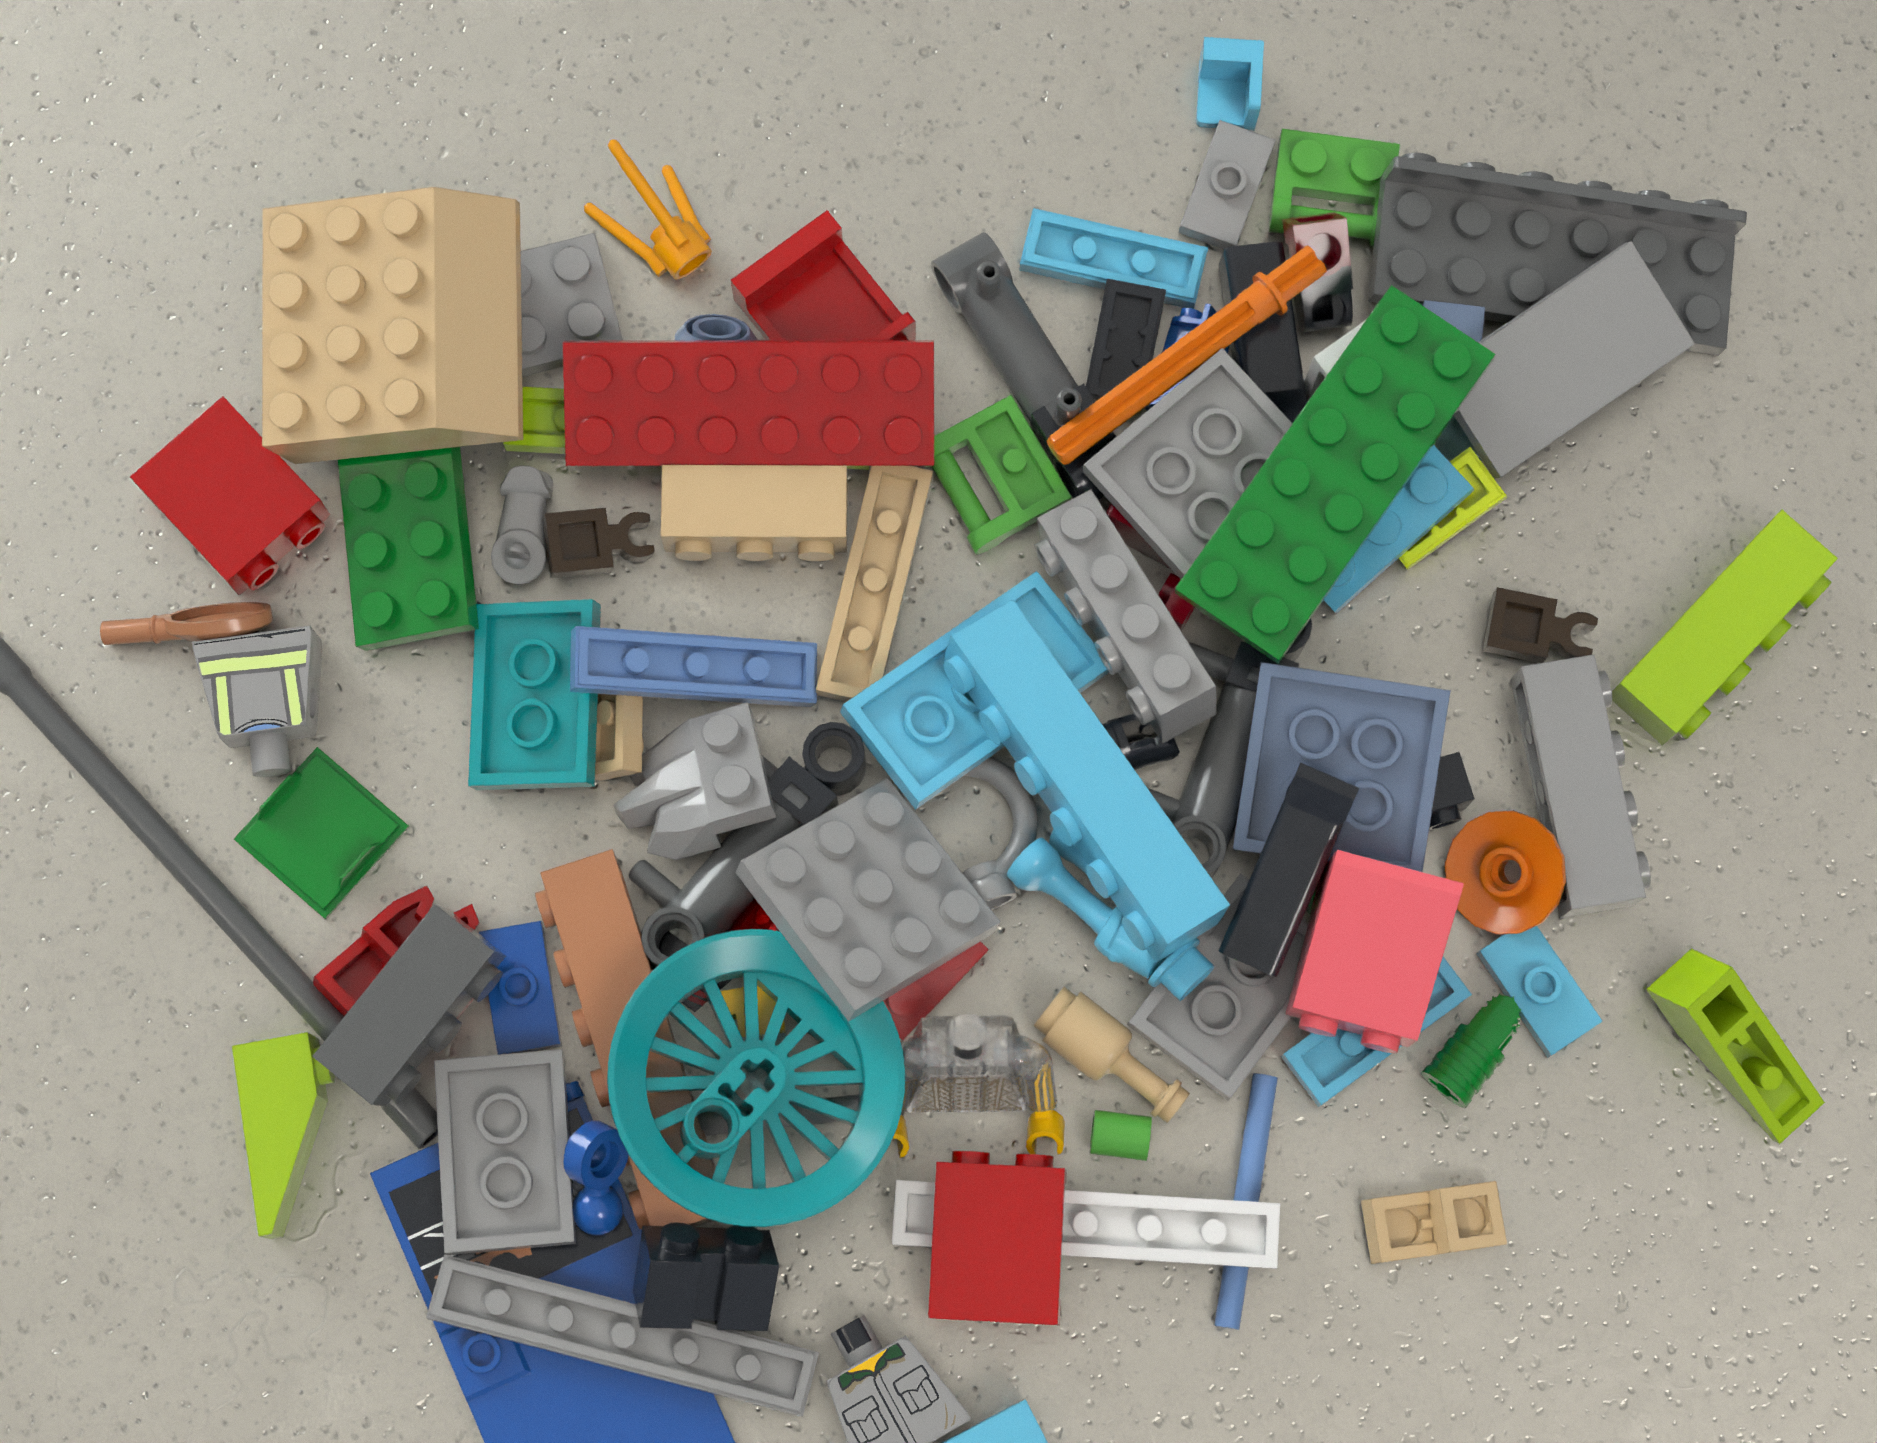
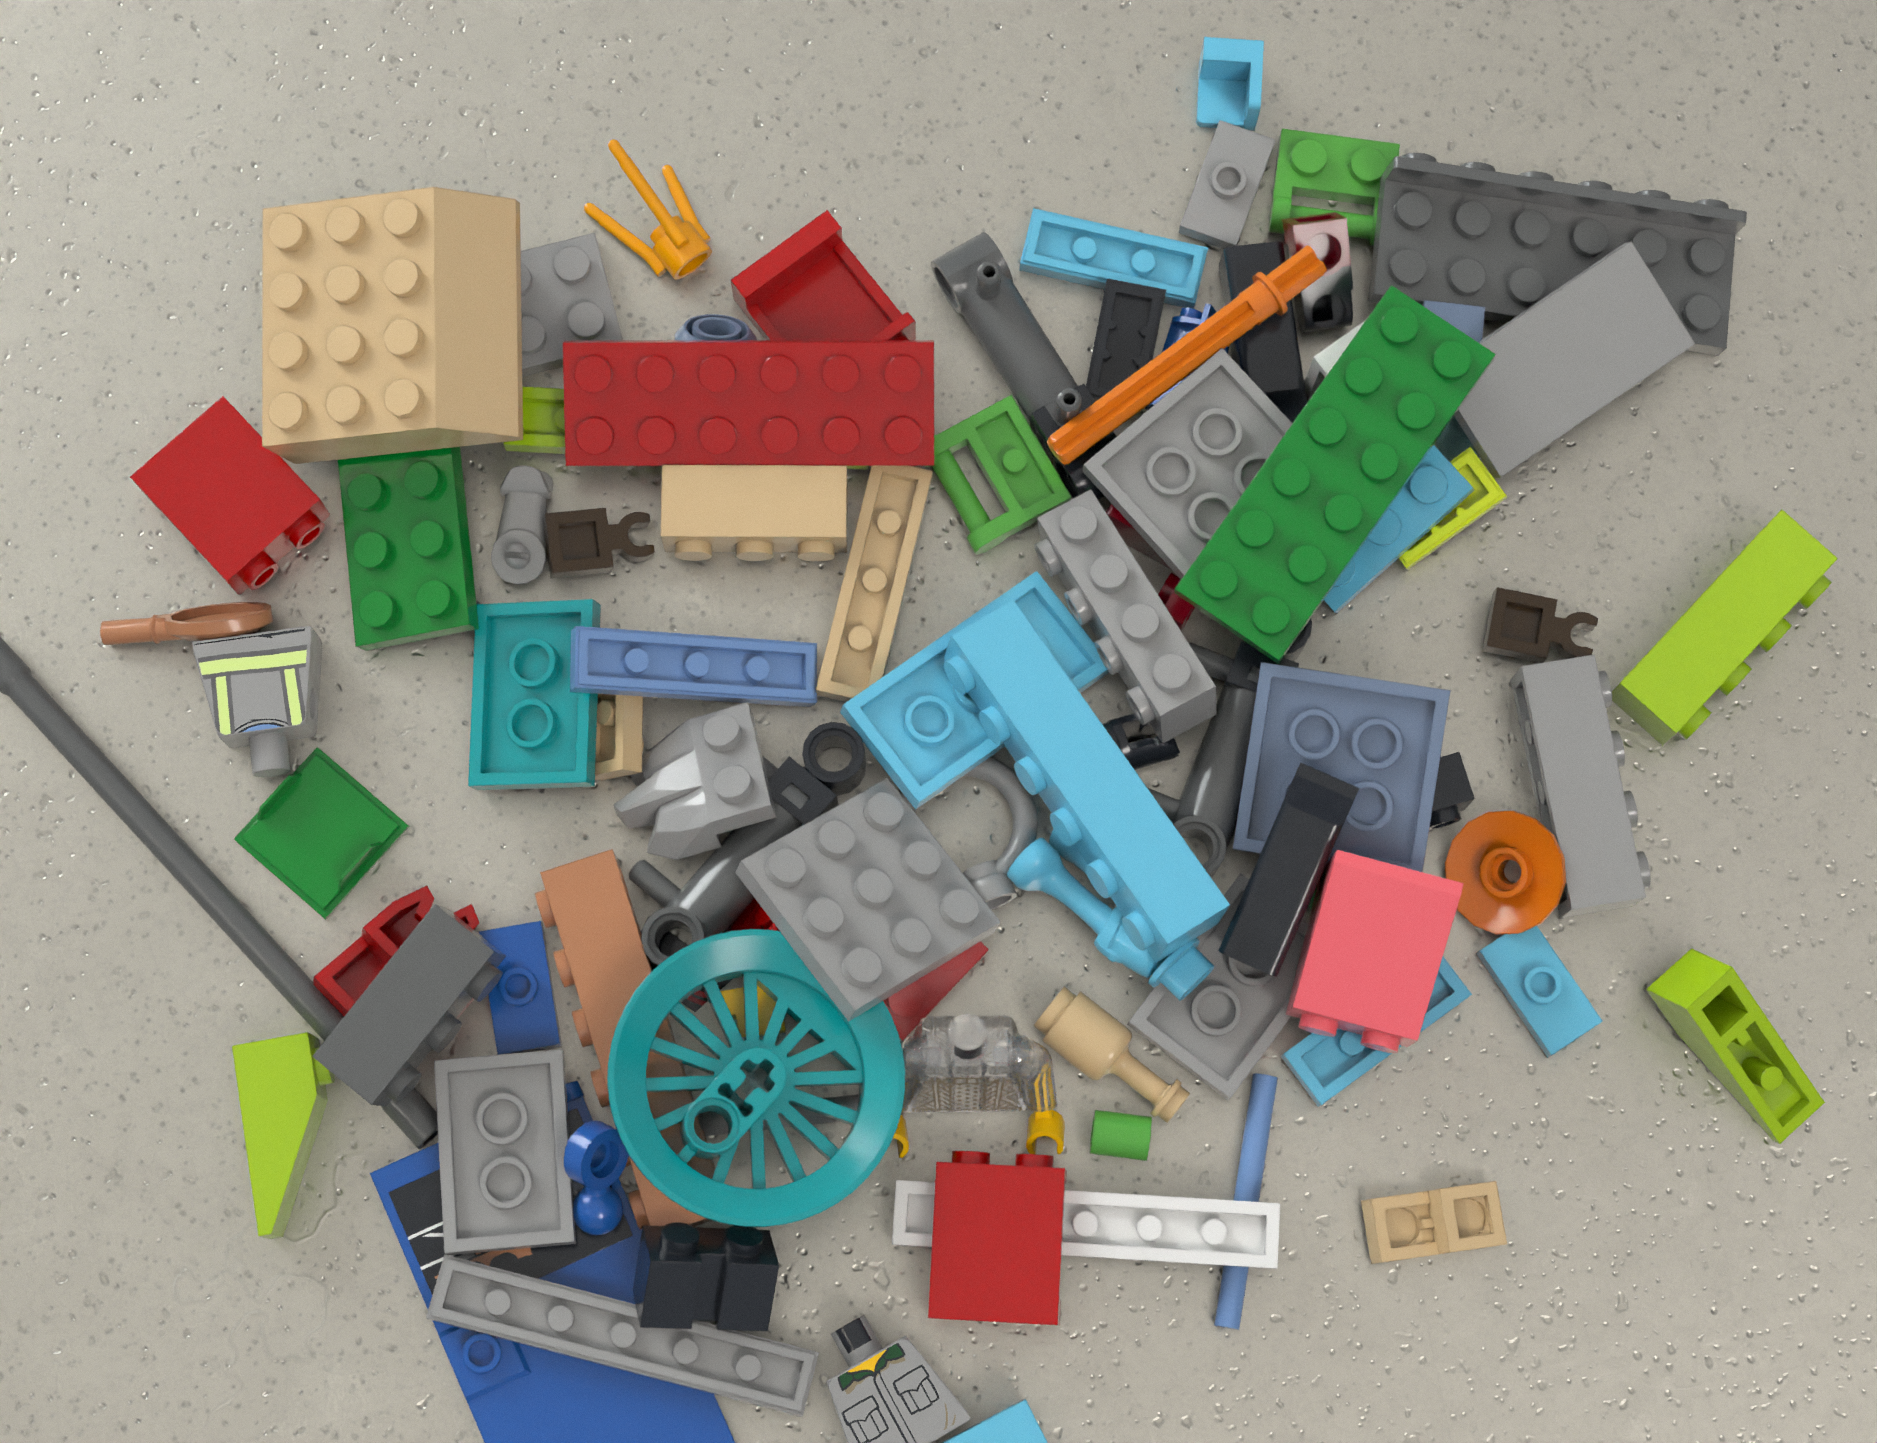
(1474, 1051): green hinge -> none

